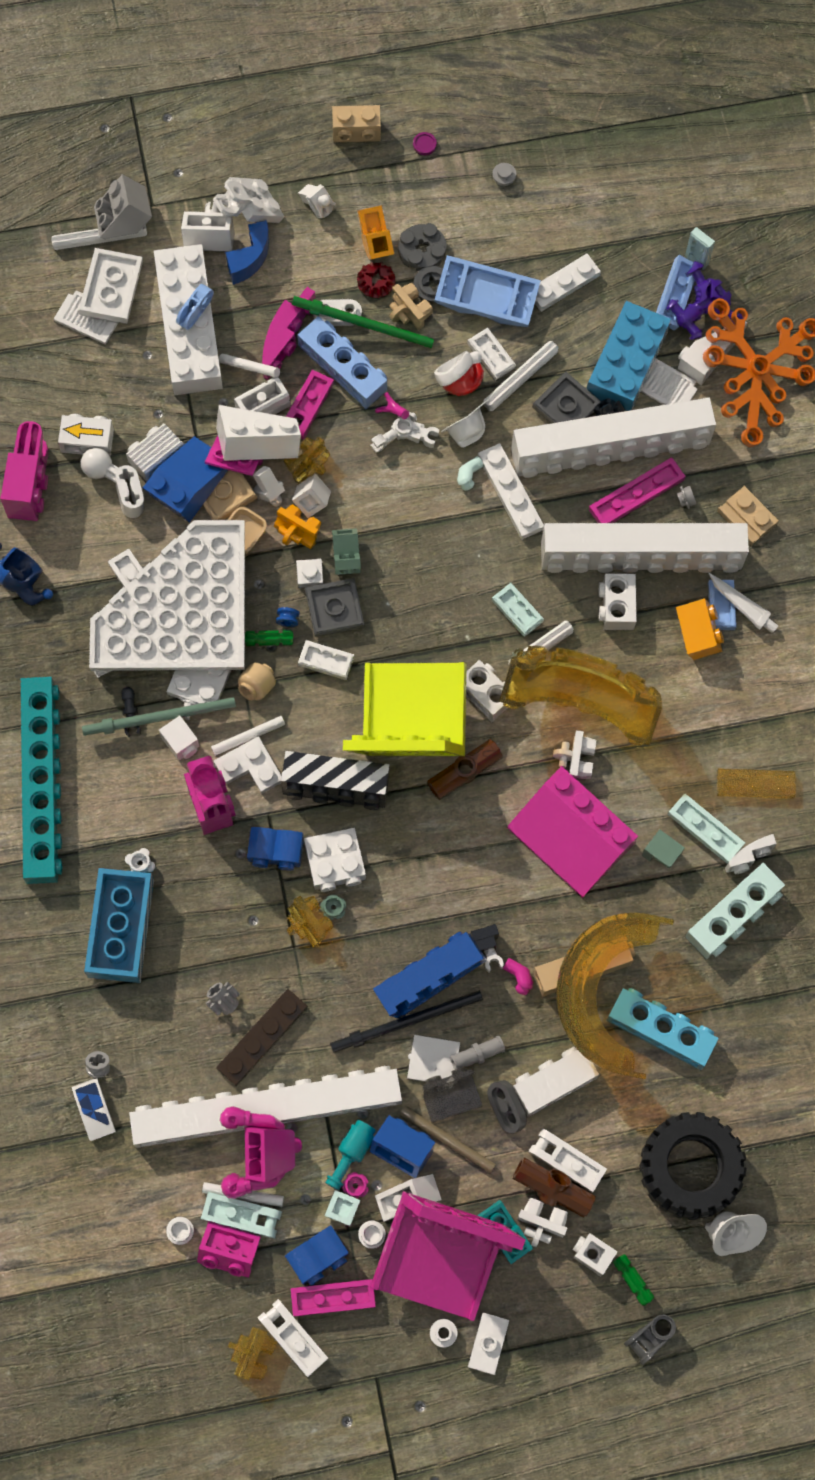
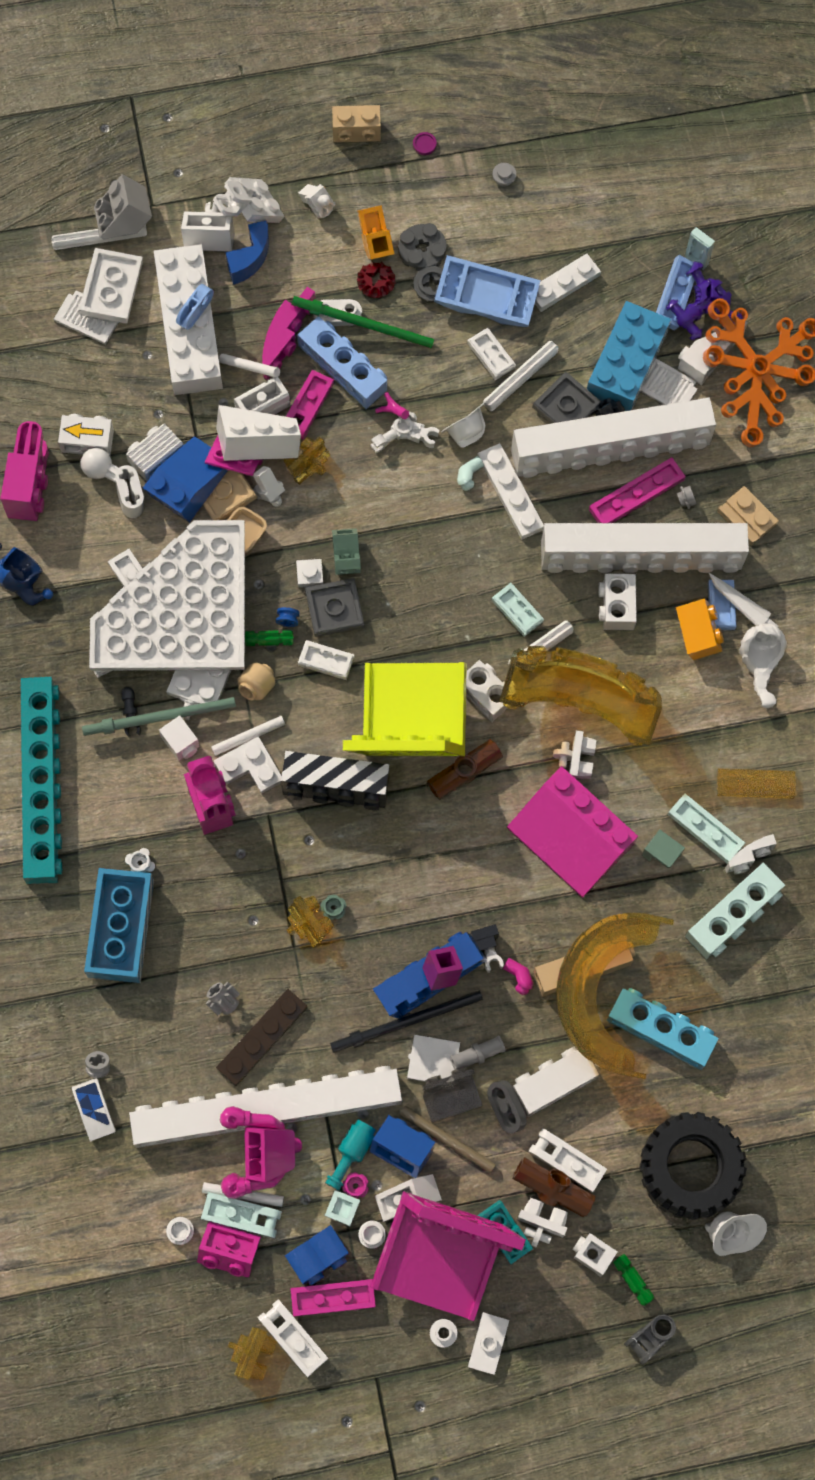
(275, 847): blue brick -> none
(296, 529): light orange hips -> none
(311, 495): white panel -> none
(335, 860): white plate -> none
(405, 309): tan hips -> none
(442, 968): none -> magenta brick
(461, 374): piece -> none
(761, 652): none -> white hair

